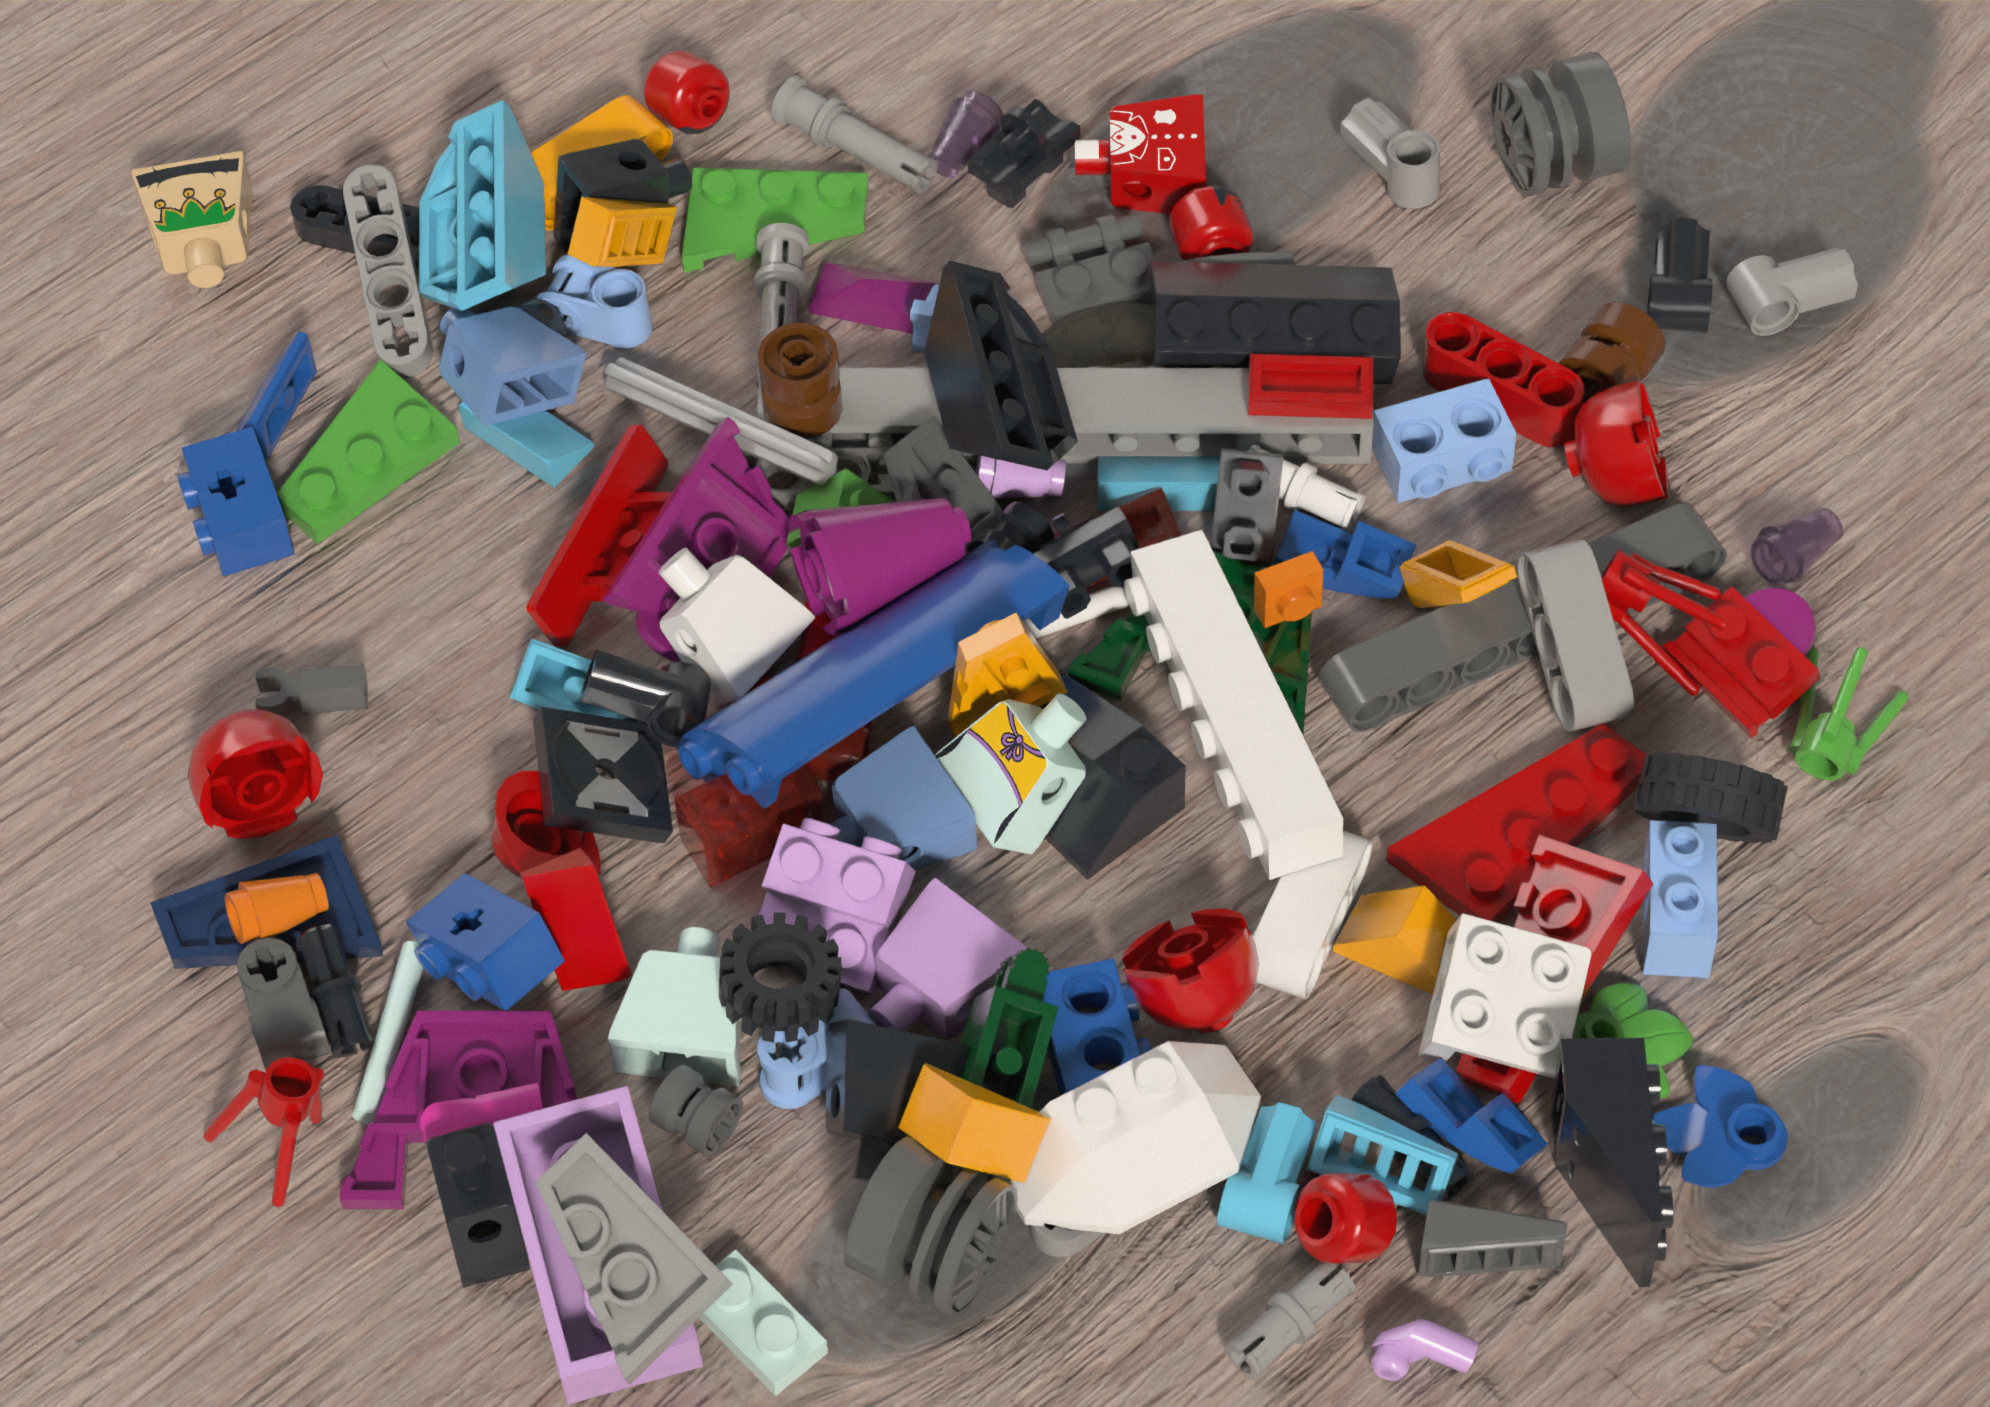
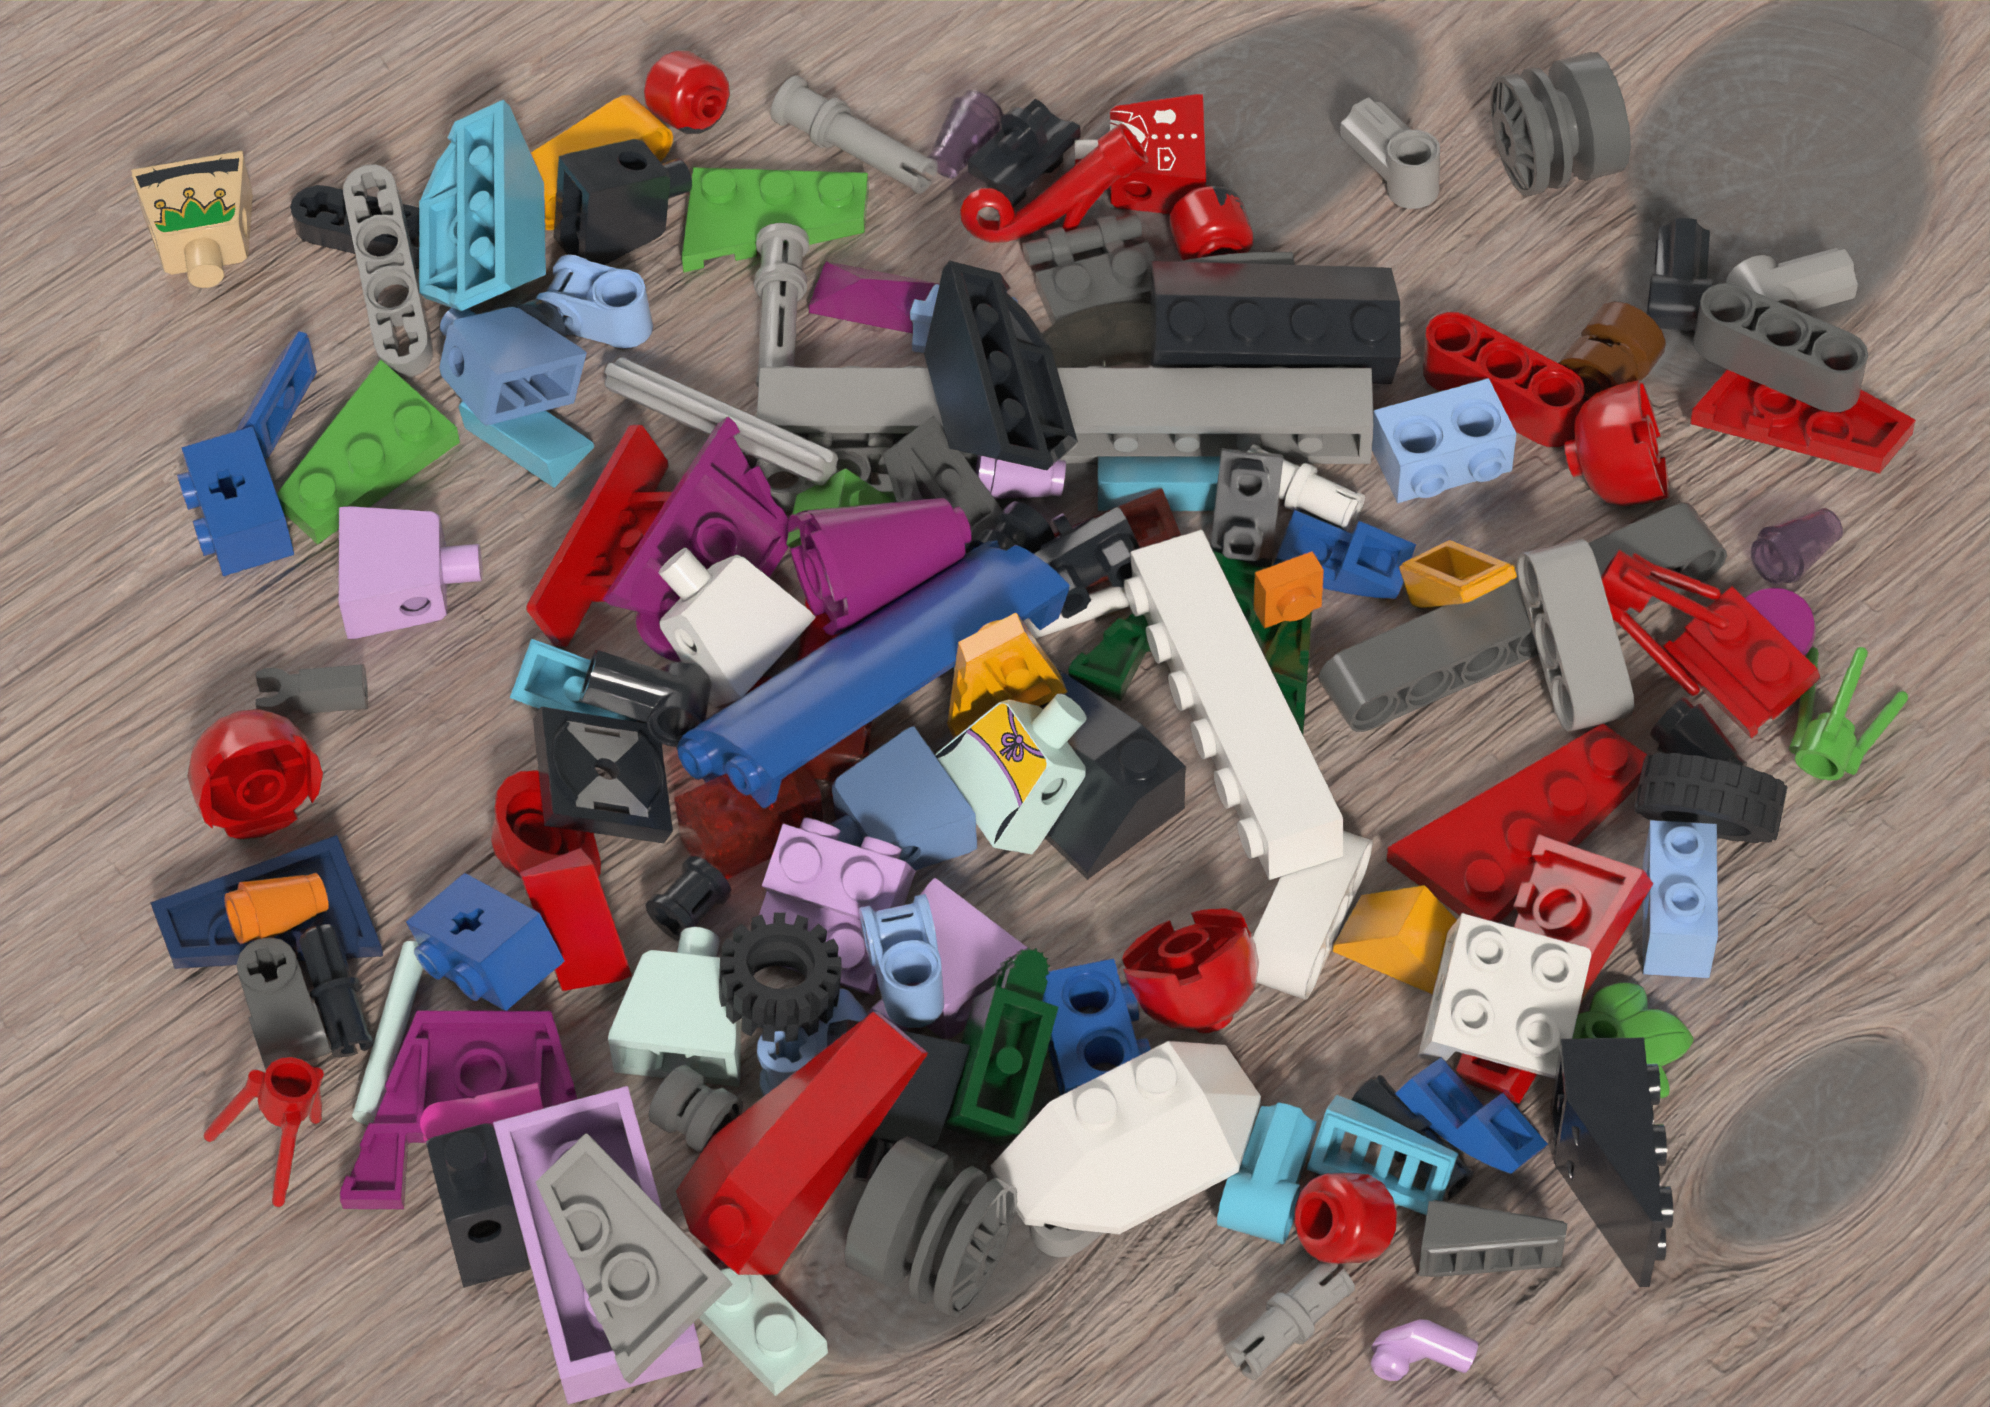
(397, 569): none -> lavender torso
(610, 230): light orange slope -> none
(688, 897): none -> black bush
(790, 1150): none -> red wedge
(800, 379): reddish brown wheel -> none
(905, 951): none -> light blue piece
(973, 1125): light orange slope -> none
(1072, 194): none -> red plant
(1311, 386): red tile -> none
(1693, 732): none -> black cone
(1713, 1129): blue plate -> none
(1780, 347): none -> dark grey beam
(1857, 437): none -> red wing

